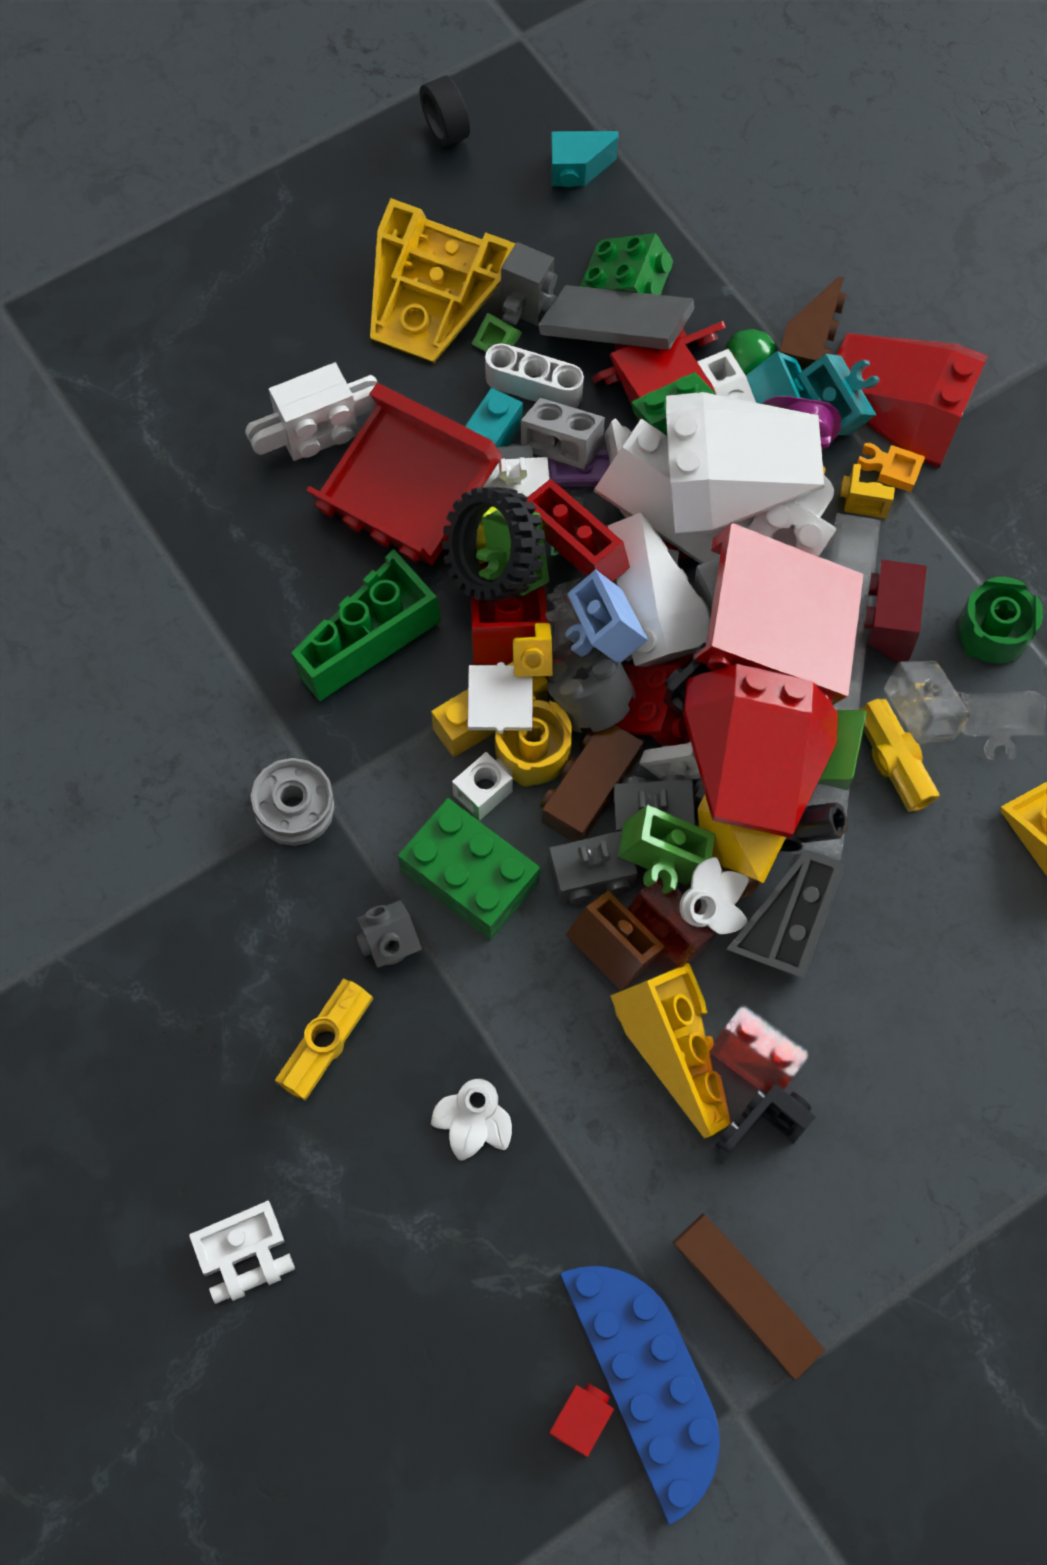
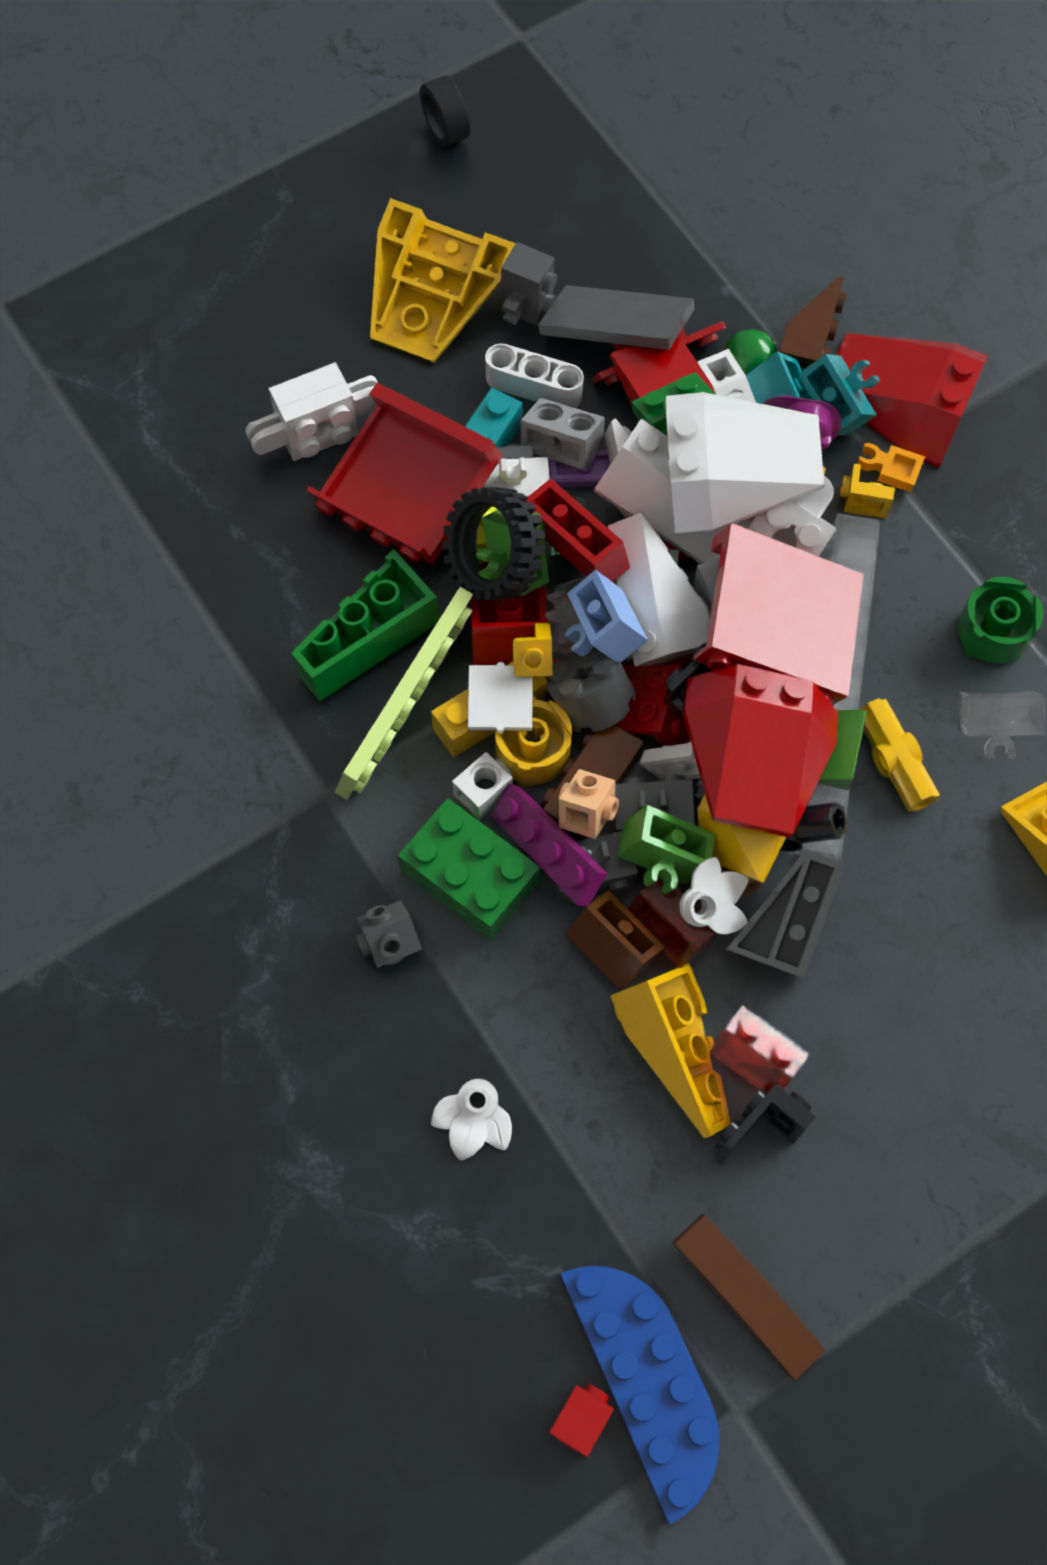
(235, 1240): white plate -> none
(287, 780): light grey wheel -> none
(310, 1061): yellow piece -> none
(401, 702): none -> yellowish green plate
(494, 332): bright green slope -> none
(548, 845): none -> magenta plate
(581, 155): teal slope -> none
(587, 803): none -> light nougat brick
(629, 265): green bracket -> none
(896, 608): dark red slope -> none
(926, 701): clear brick -> none

